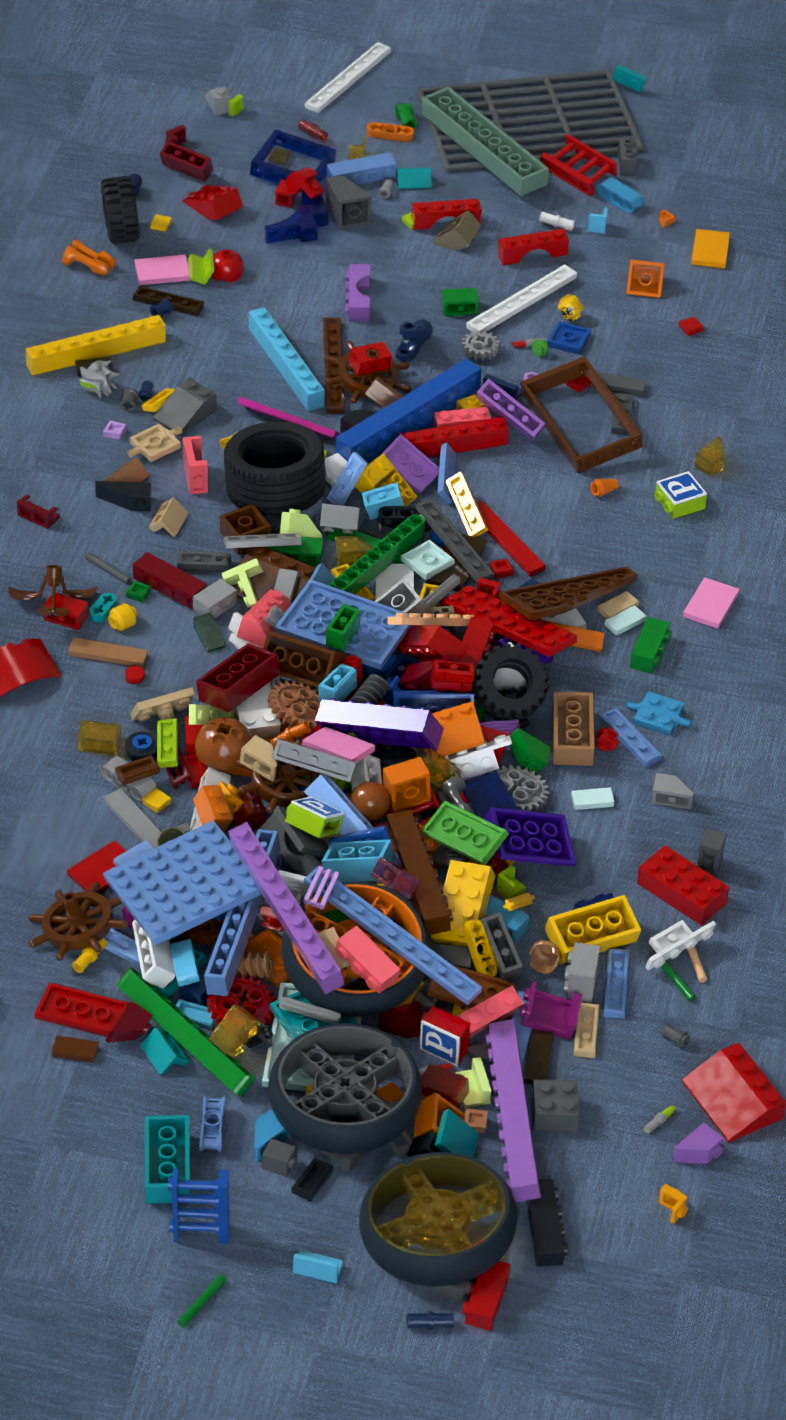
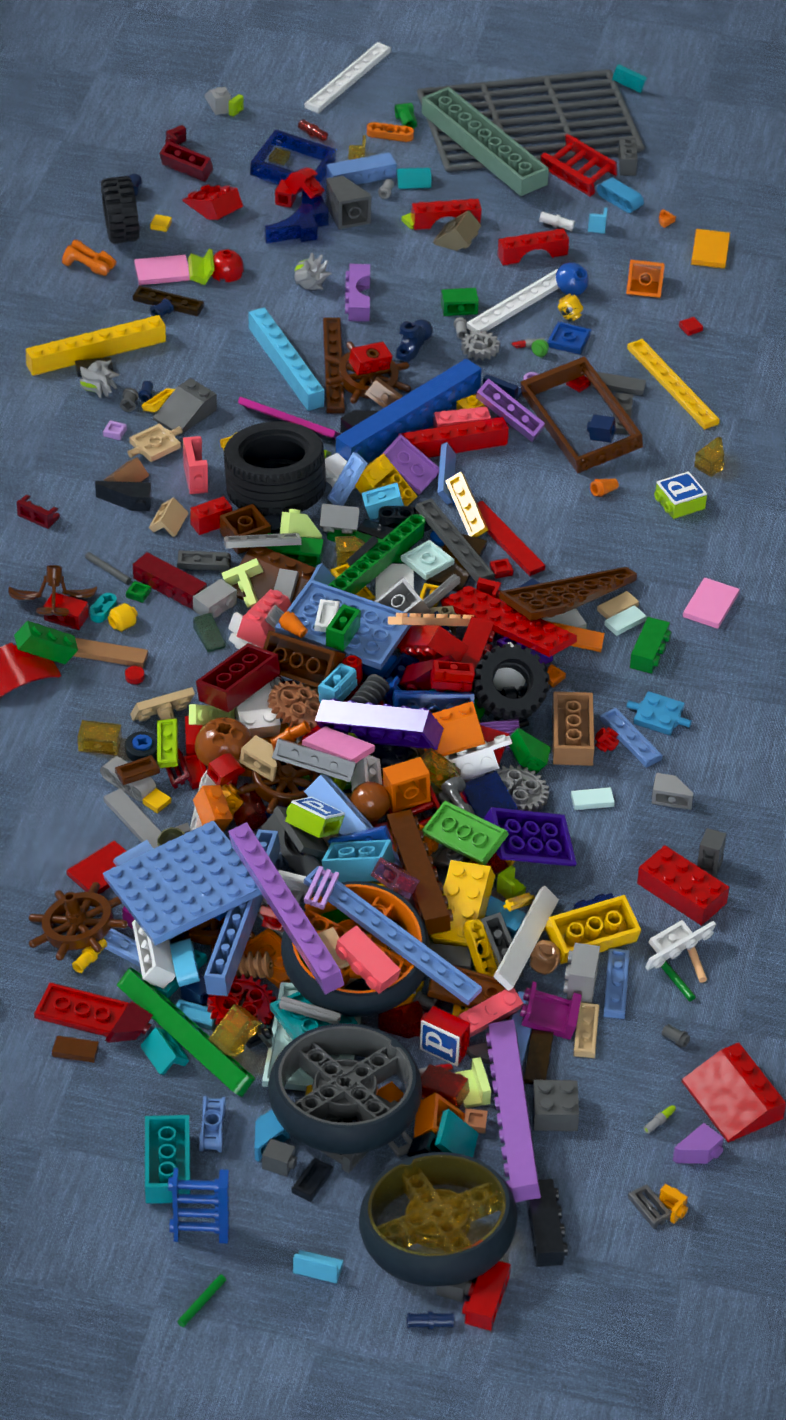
(46, 642): none -> green brick
(207, 515): none -> red brick
(225, 770): none -> red brick
(292, 624): none -> orange cone
(311, 273): none -> light grey hair
(325, 614): none -> white tile
(361, 551): none -> black tile
(460, 326): none -> light grey pin
(526, 938): none -> white tile
(555, 675): none -> orange tile
(572, 278): none -> blue piece
(601, 428): none -> dark blue brick
(647, 1209): none -> flat silver tile
(673, 384): none -> yellow tile

